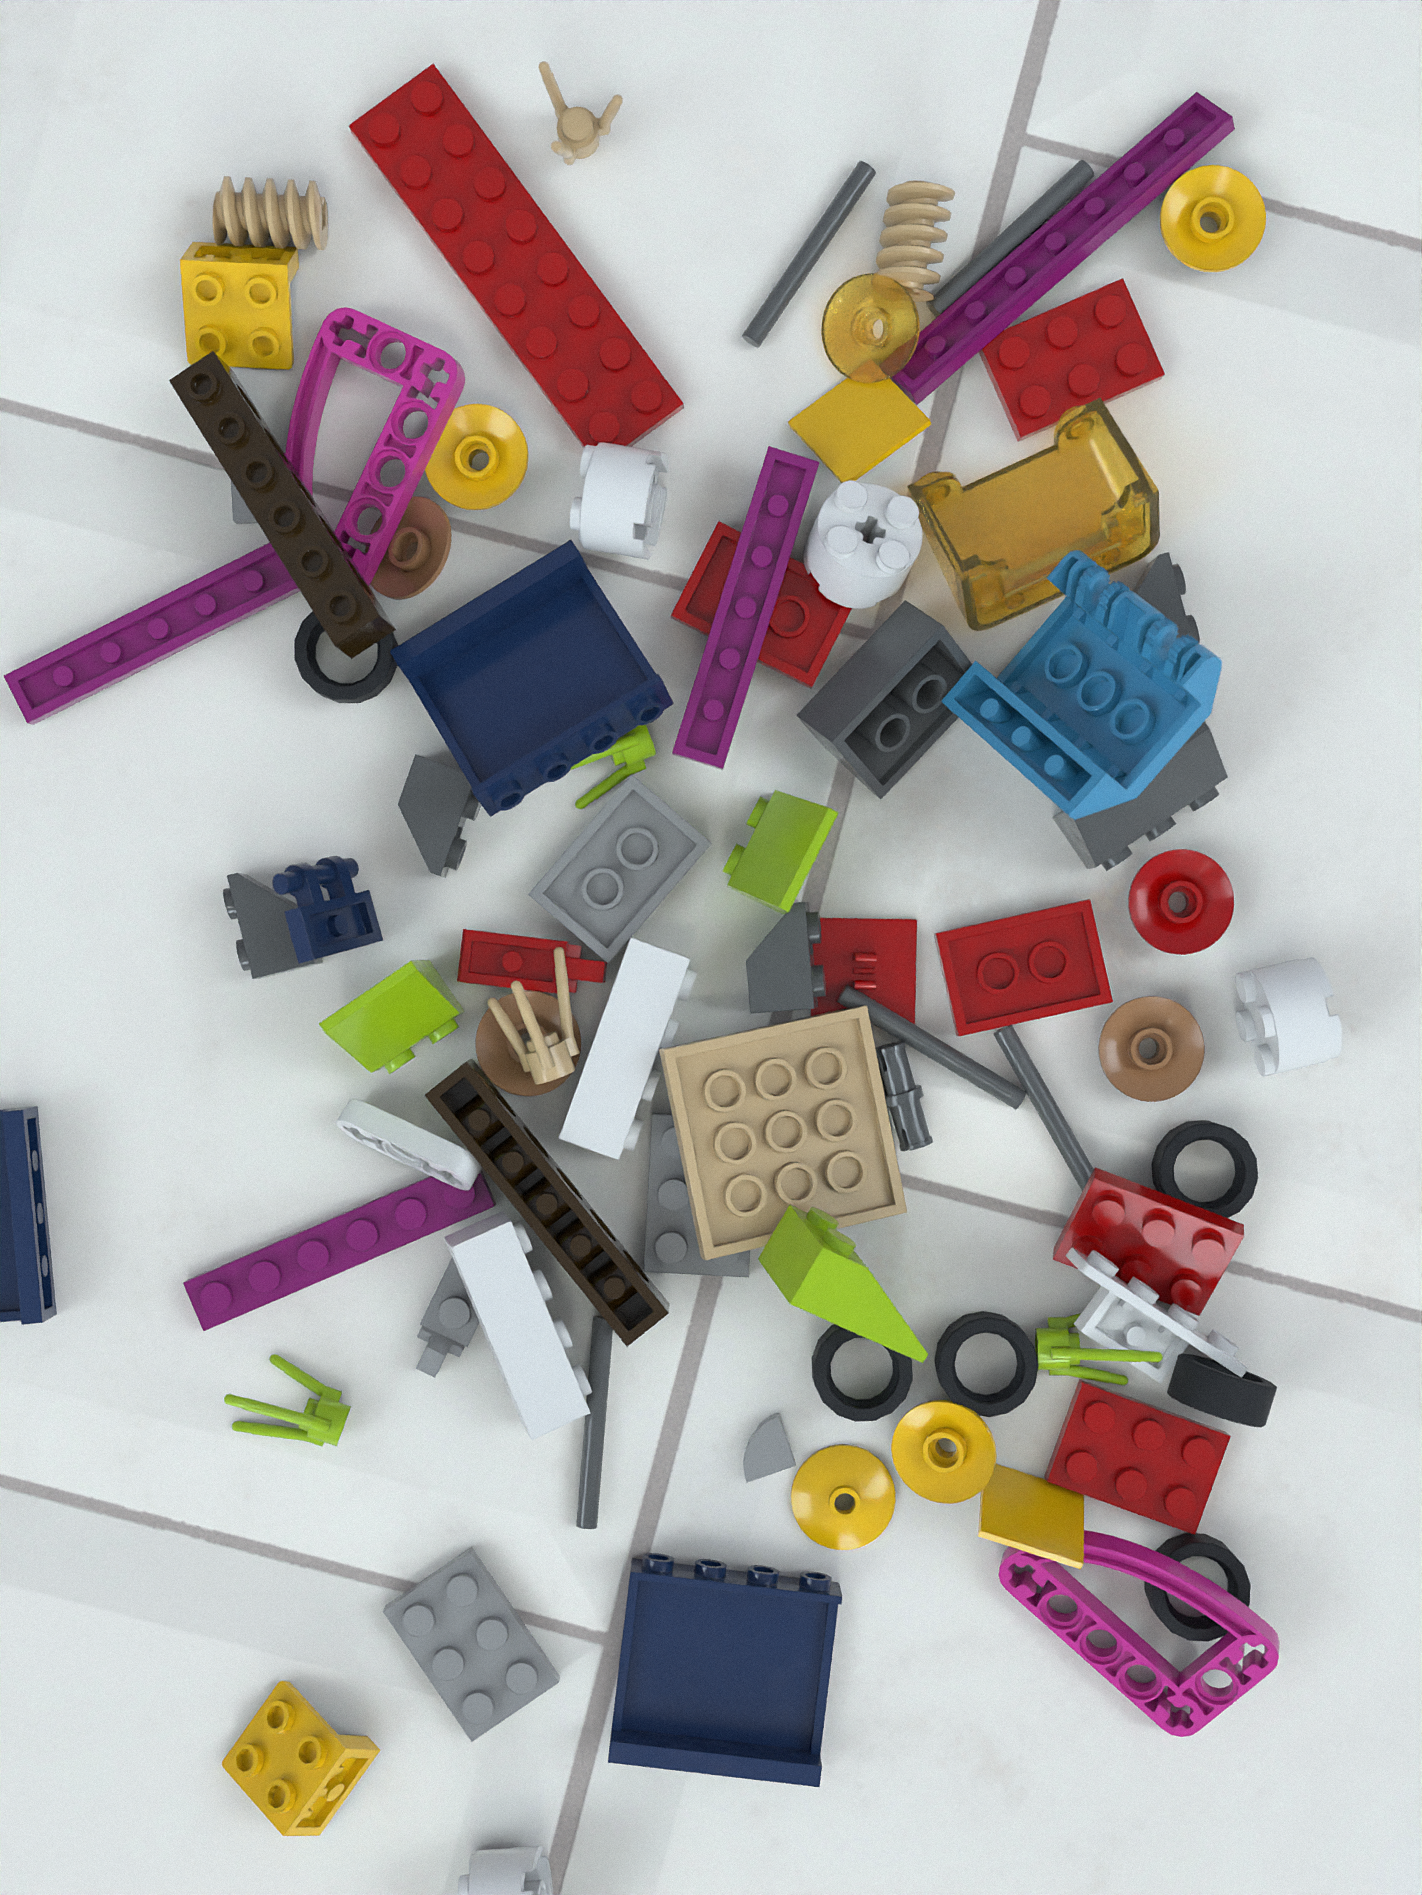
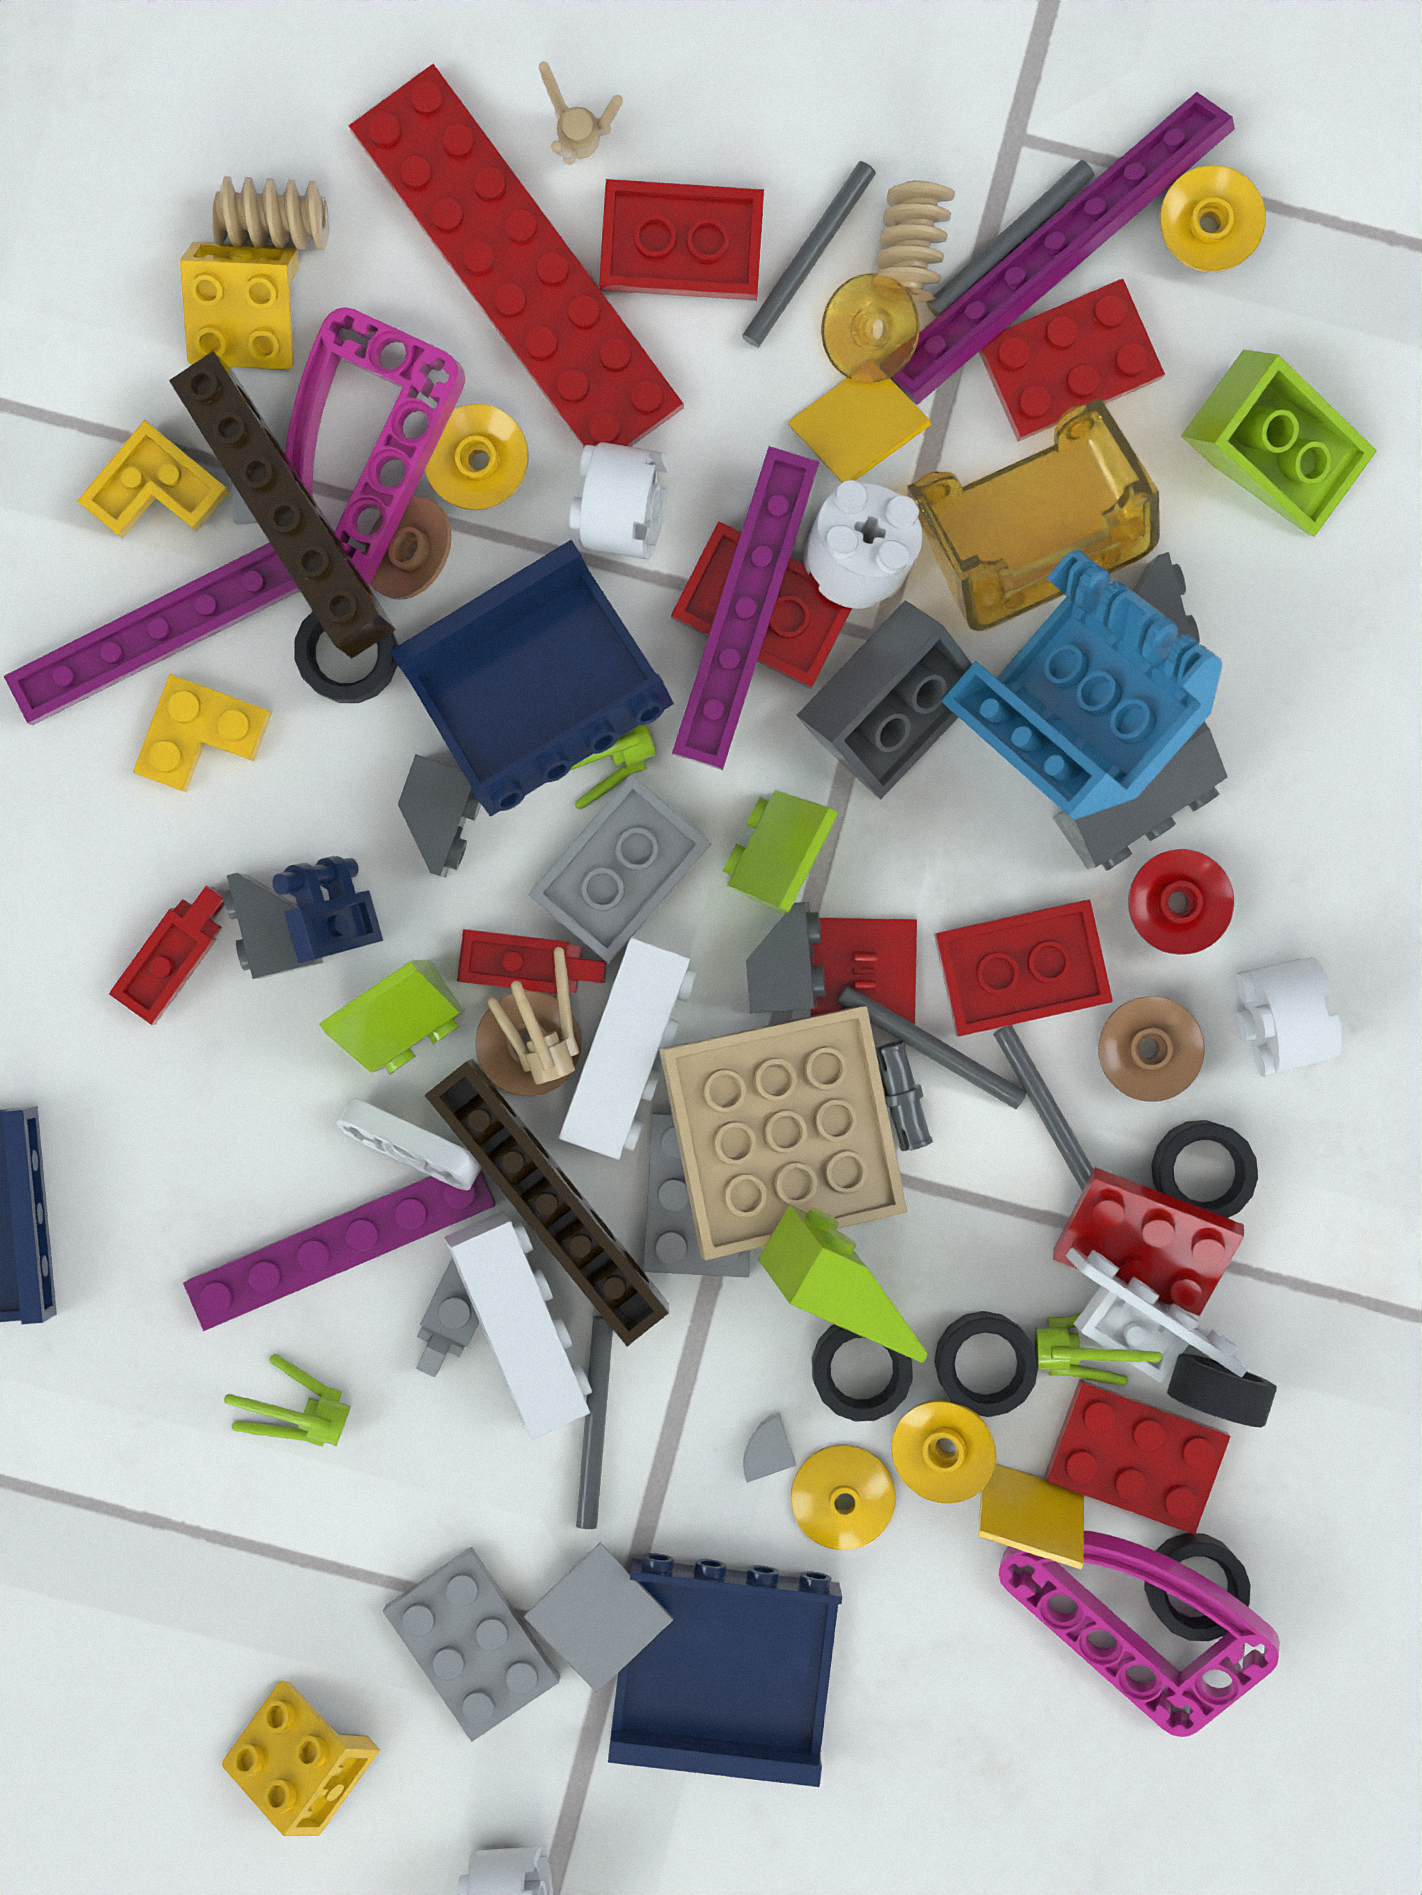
(149, 470): none -> yellow plate
(170, 956): none -> red hinge
(188, 719): none -> yellow plate
(598, 1617): none -> light grey piece
(681, 239): none -> red plate
(1279, 440): none -> lime slope

